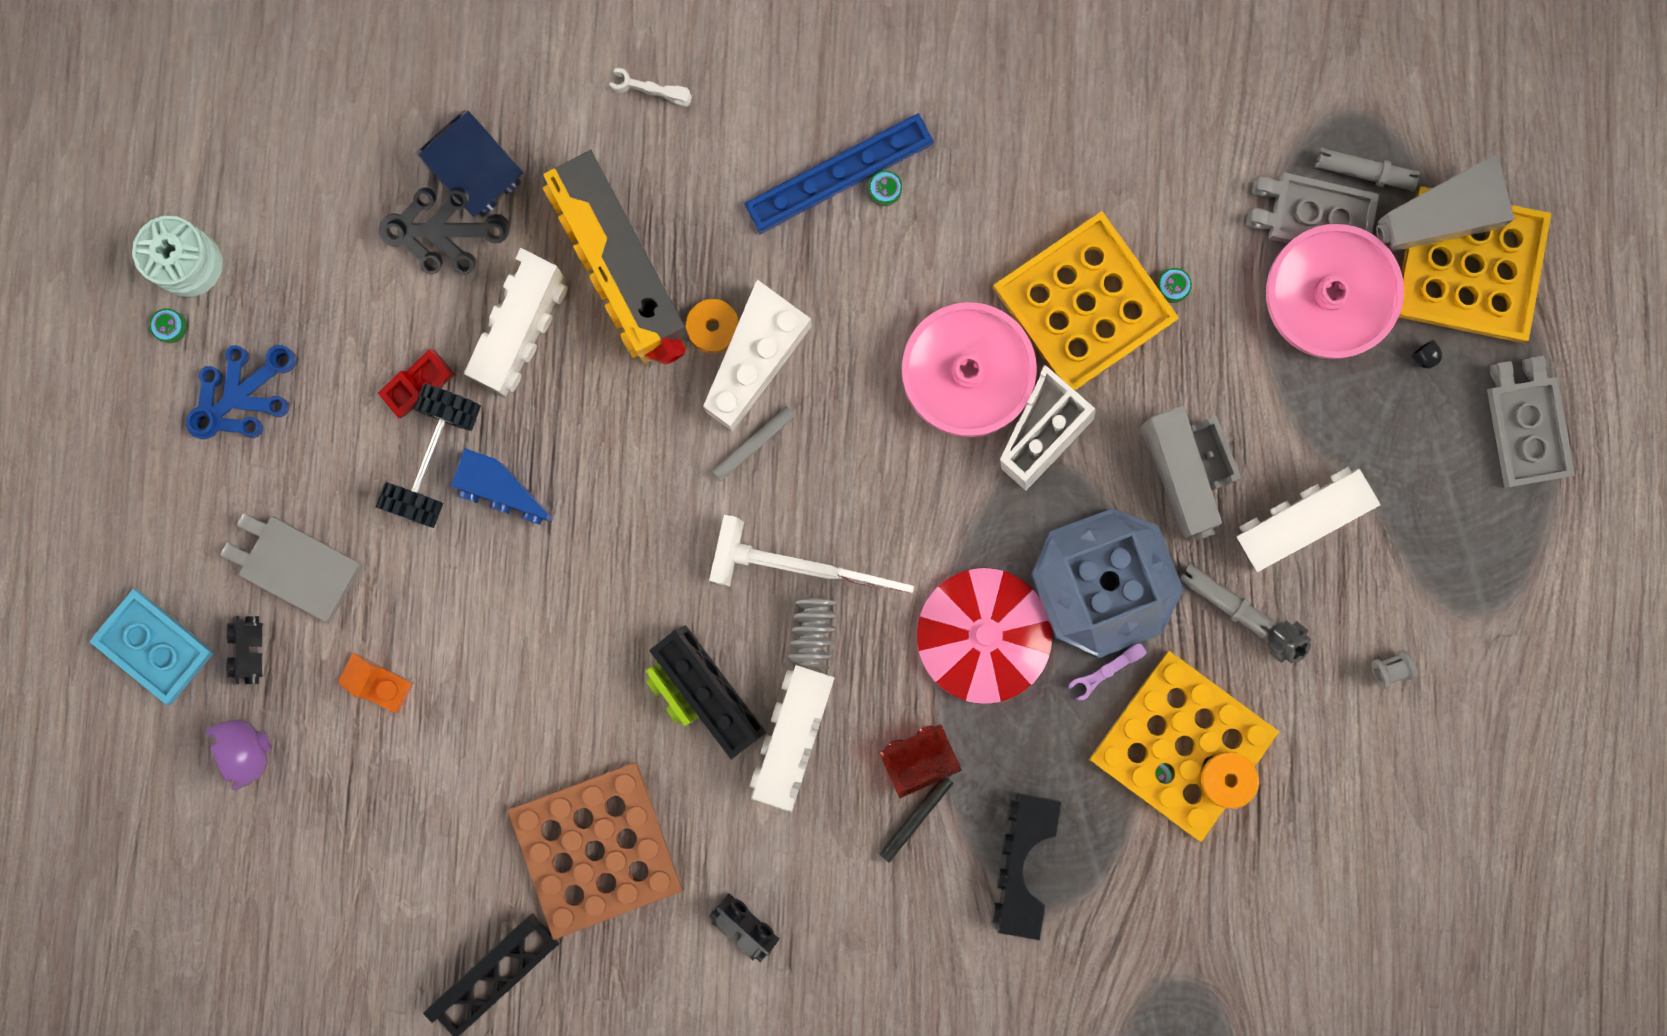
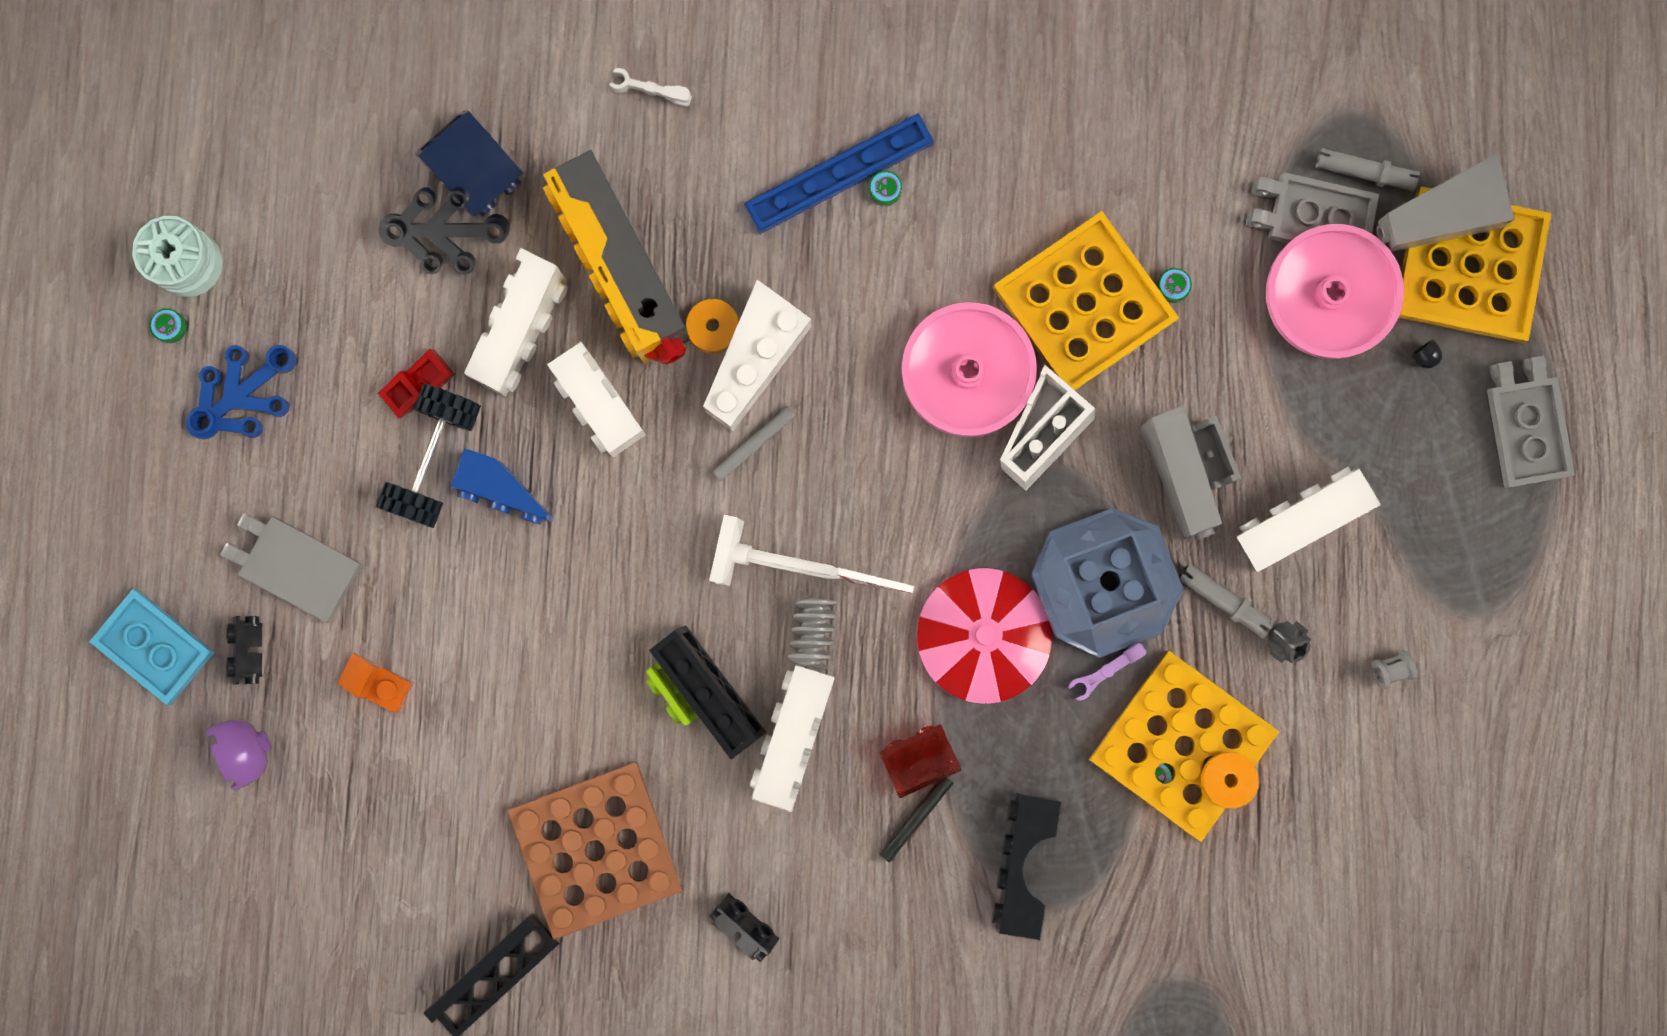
(595, 400): none -> white wedge

